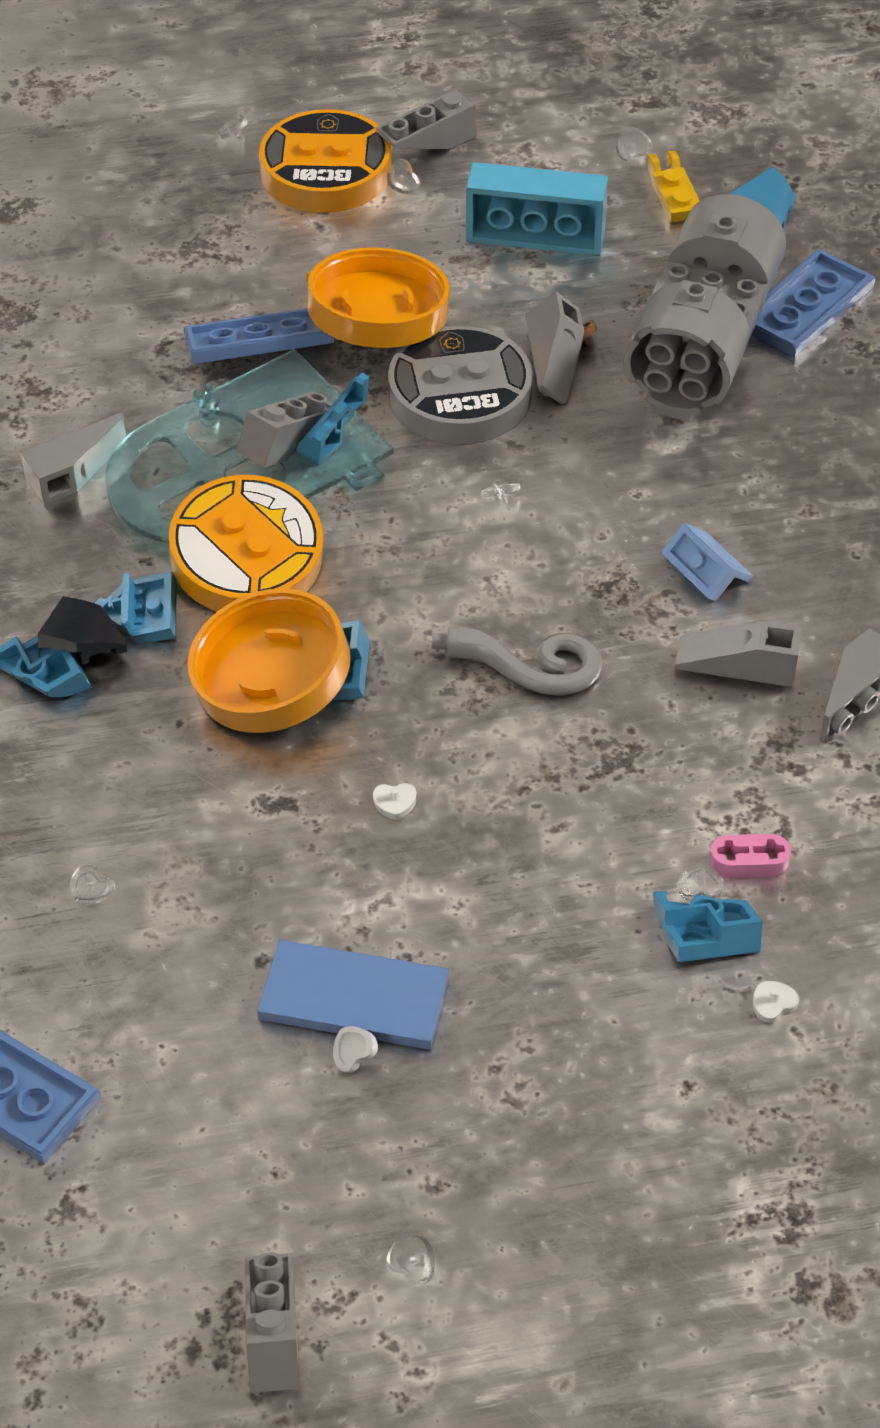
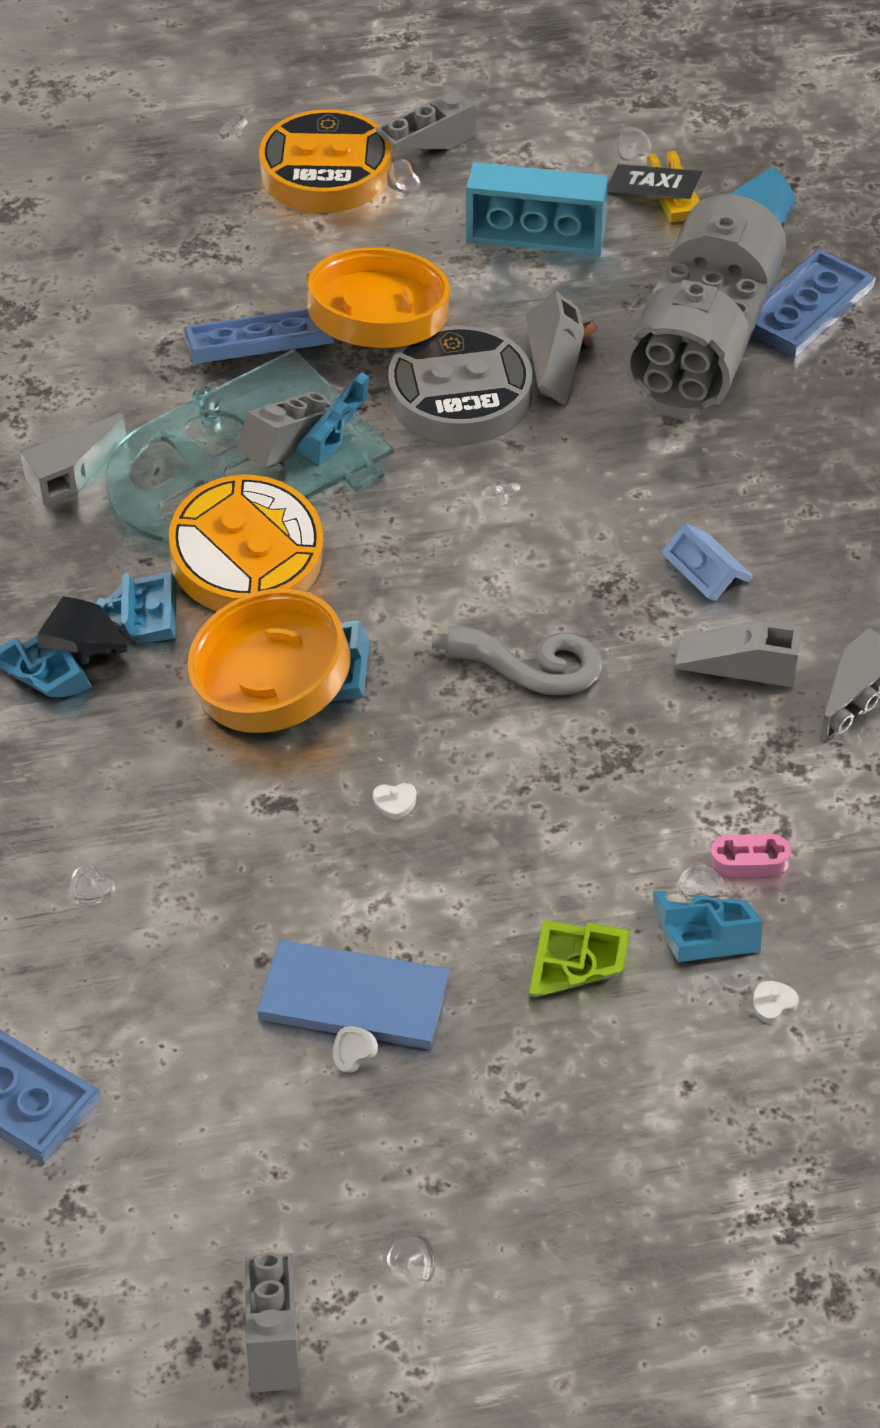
(576, 956): none -> lime slope
(654, 181): none -> black sticker

